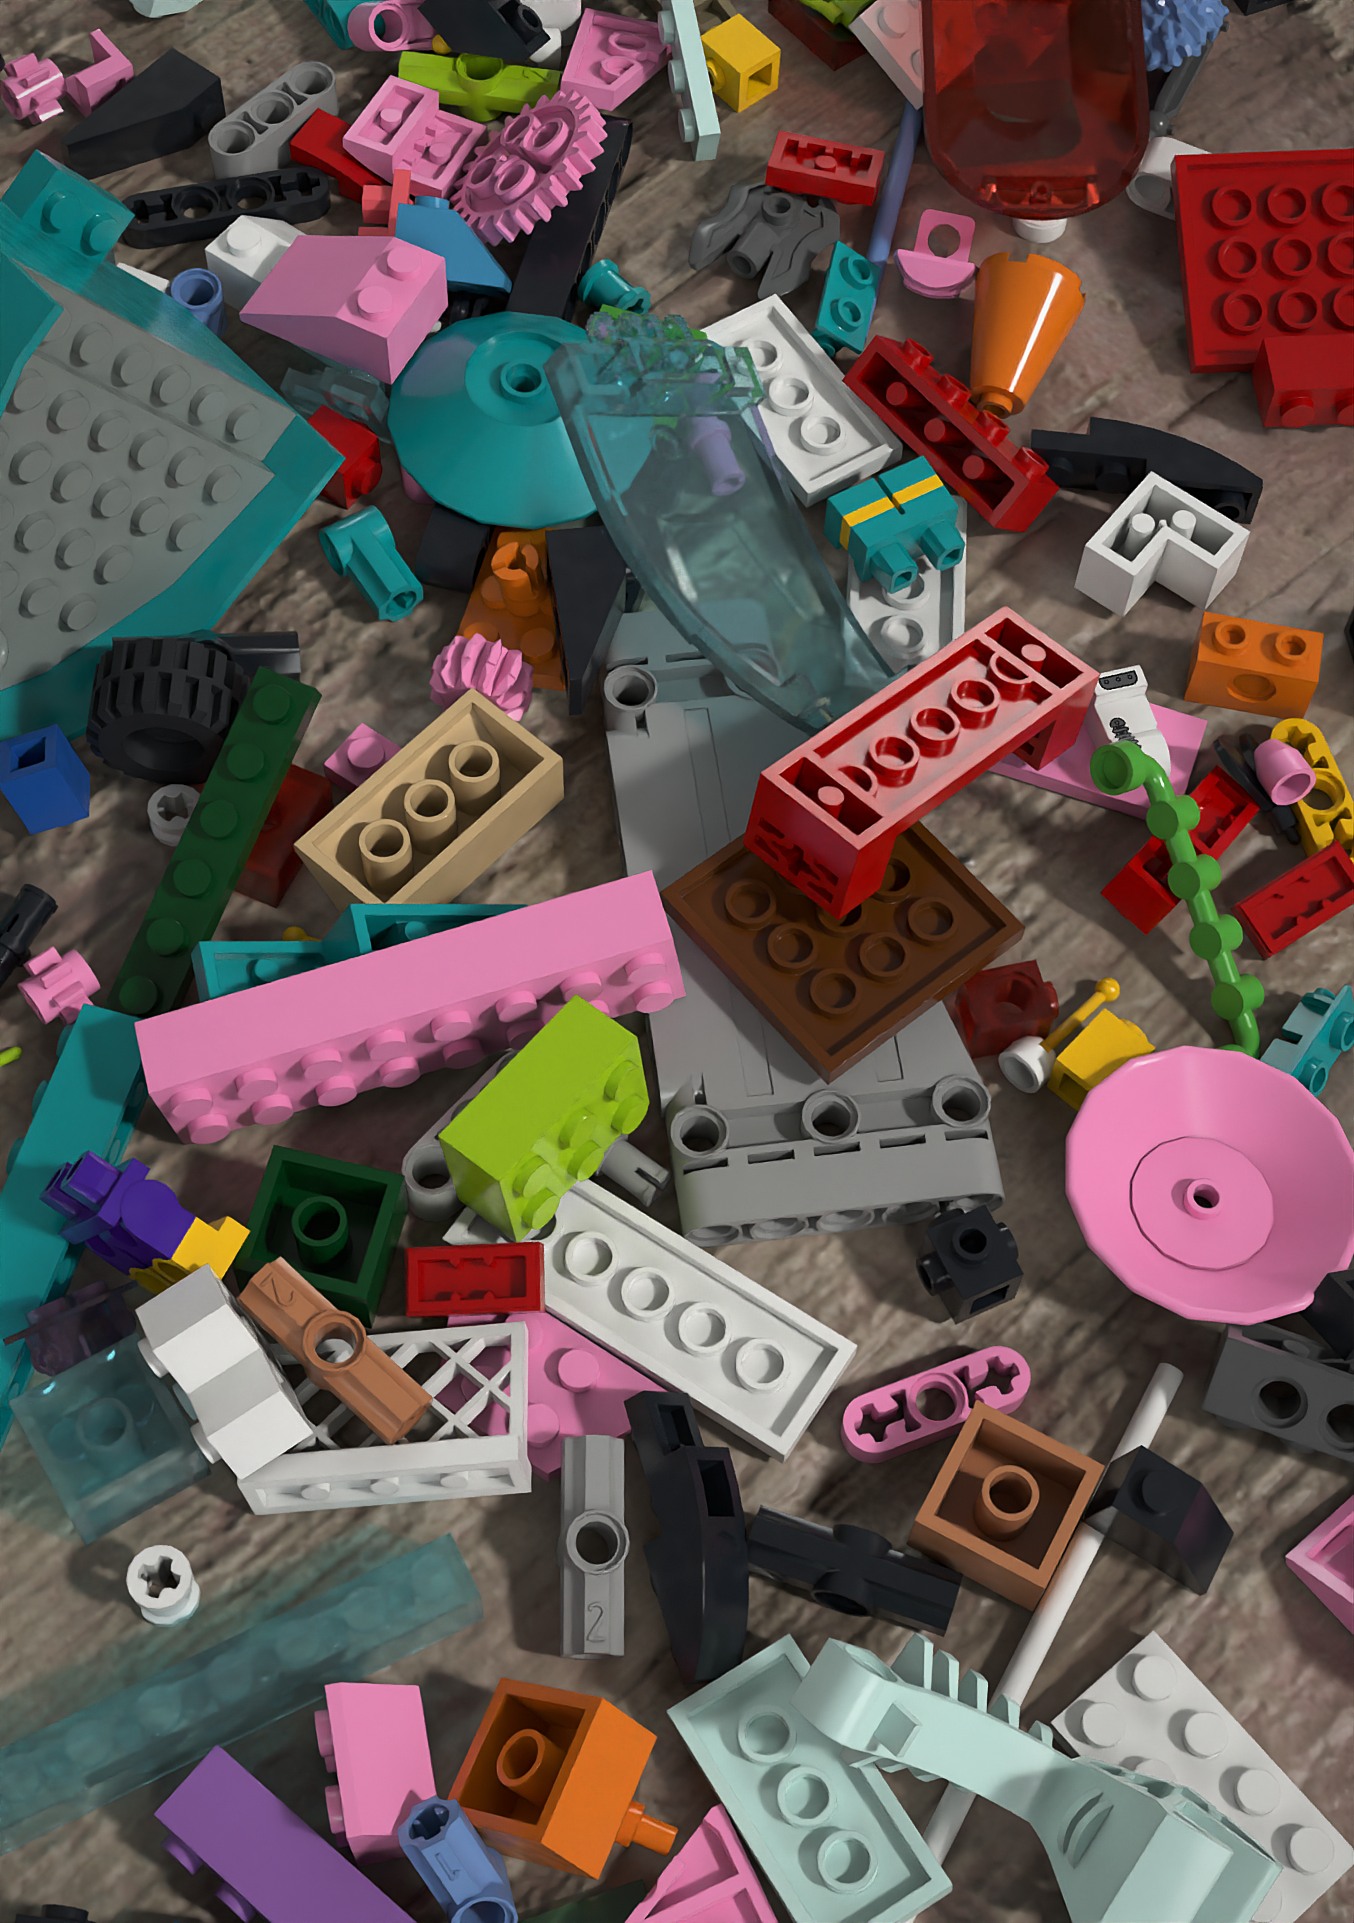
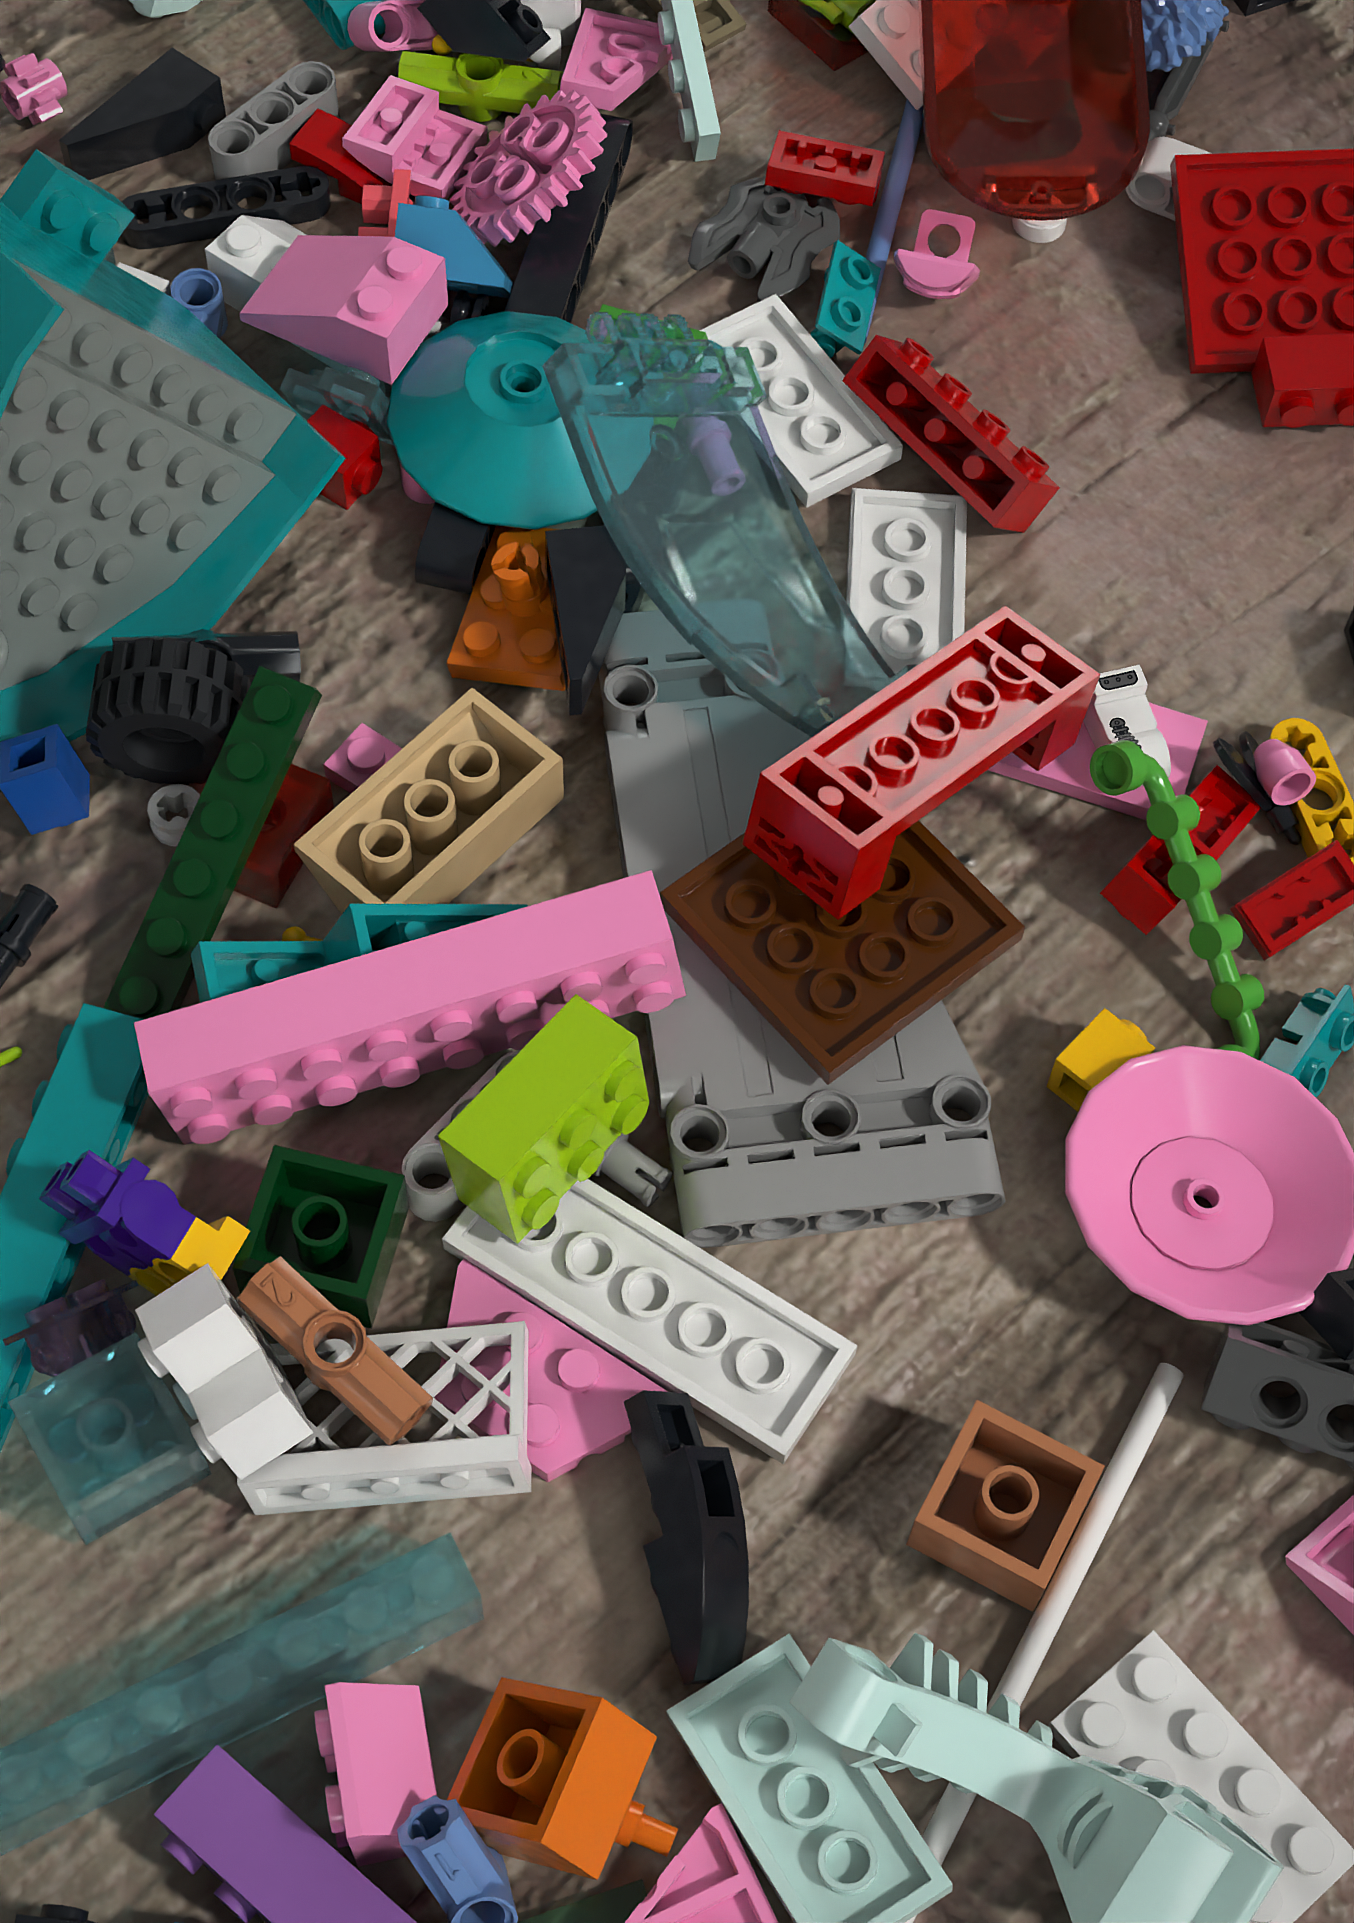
(58, 985): bright pink gear -> none
(102, 80): bright pink panel -> none
(155, 1566): white bush -> none
(367, 553): teal piece -> none
(475, 1280): red plate -> none
(486, 668): bright pink gear -> none
(591, 1592): light grey piece -> none
(605, 286): teal bush -> none
(740, 62): yellow brick -> none
(852, 1570): black piece -> none
(882, 1403): bright pink beam -> none
(894, 523): teal hips -> none
(969, 1262): black brick -> none
(991, 1029): clear red brick -> none
(1018, 327): orange cone -> none
(1031, 1059): white hinge -> none
(1121, 454): black slope -> none
(1161, 1517): black slope -> none
(1163, 539): white brick -> none
(1253, 666): orange brick -> none

